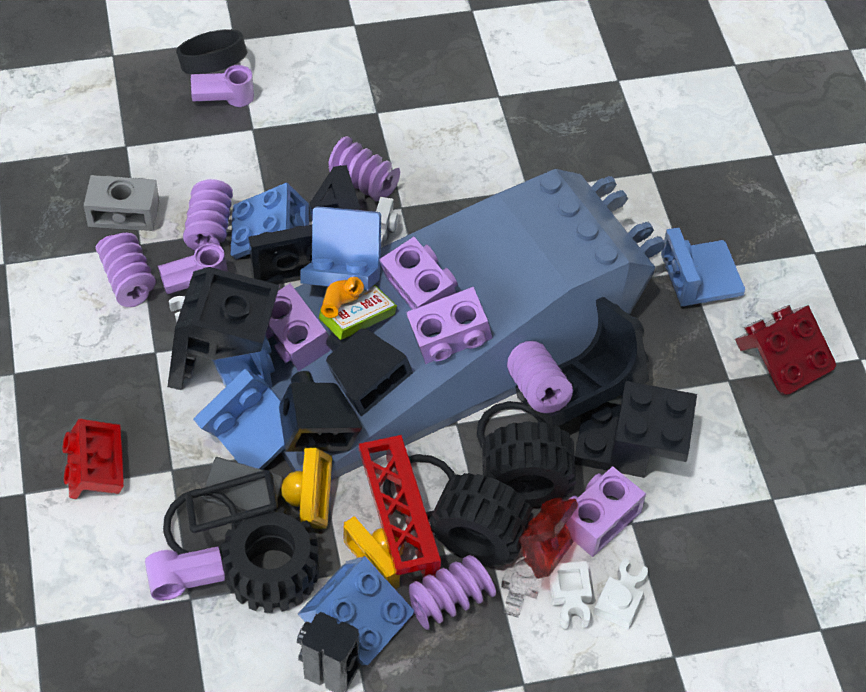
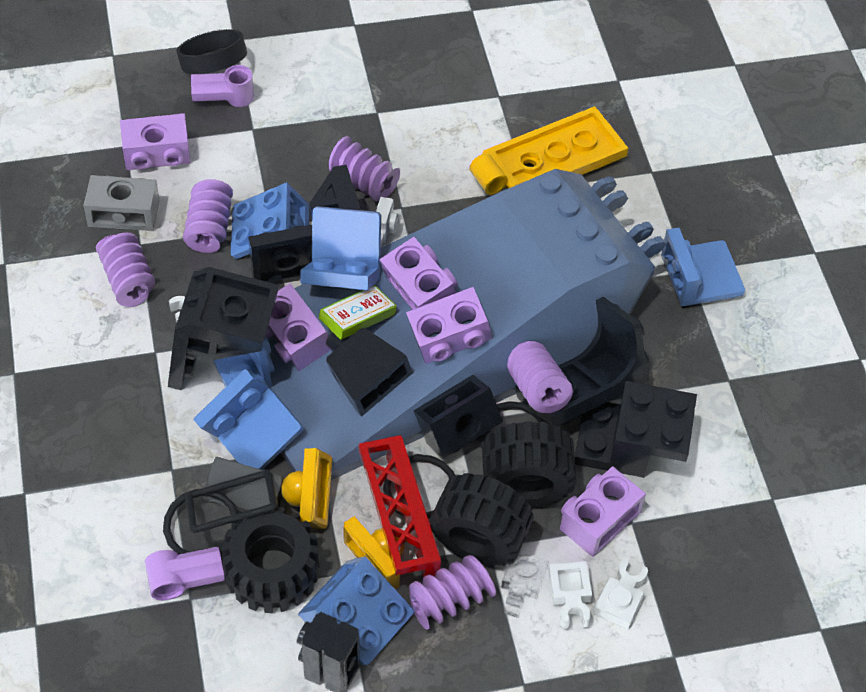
(93, 458): red bracket -> none
(155, 141): none -> lavender brick
(178, 274): lavender piece -> none
(316, 416): black torso -> none
(339, 294): light orange arm -> none
(458, 416): none -> black brick
(548, 536): clear red bracket -> none
(571, 145): none -> yellow hinge
(790, 347): dark red bracket -> none

